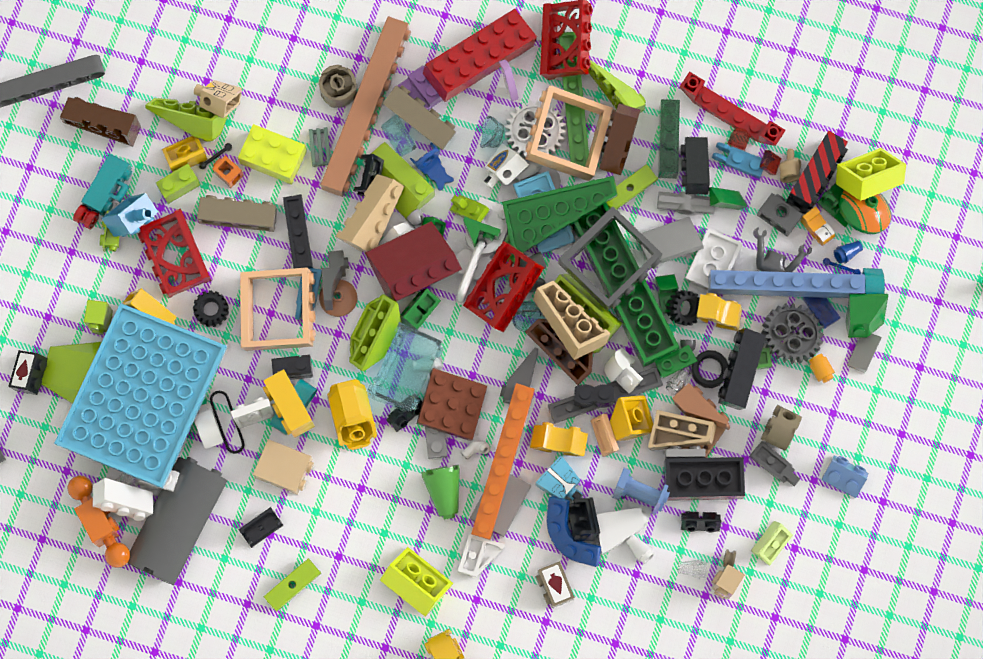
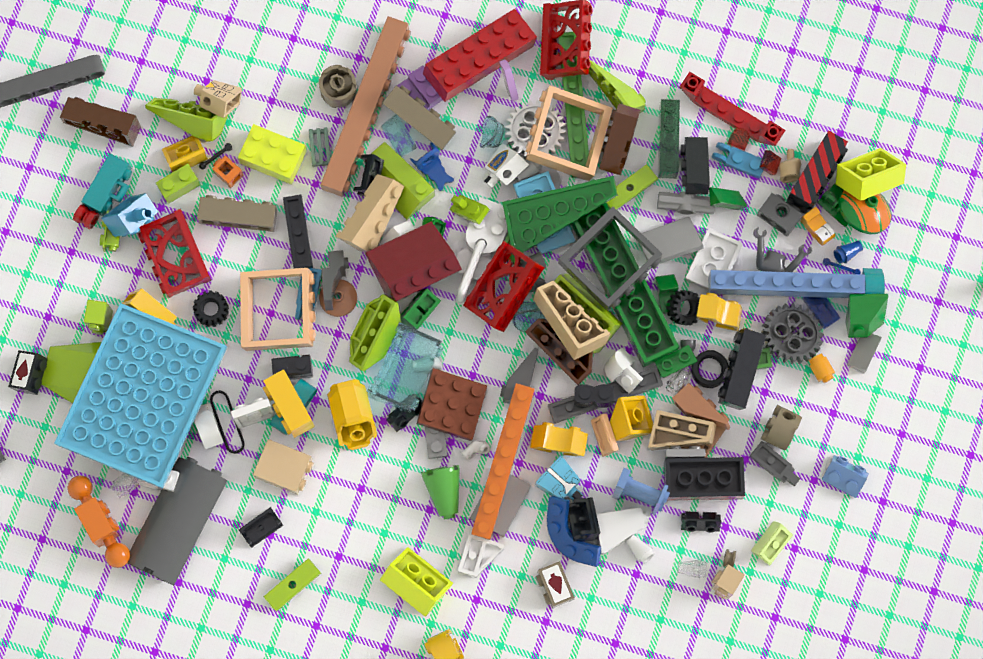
(122, 499): white brick -> none
(416, 217): light grey hinge -> none
(476, 228): green slope -> none

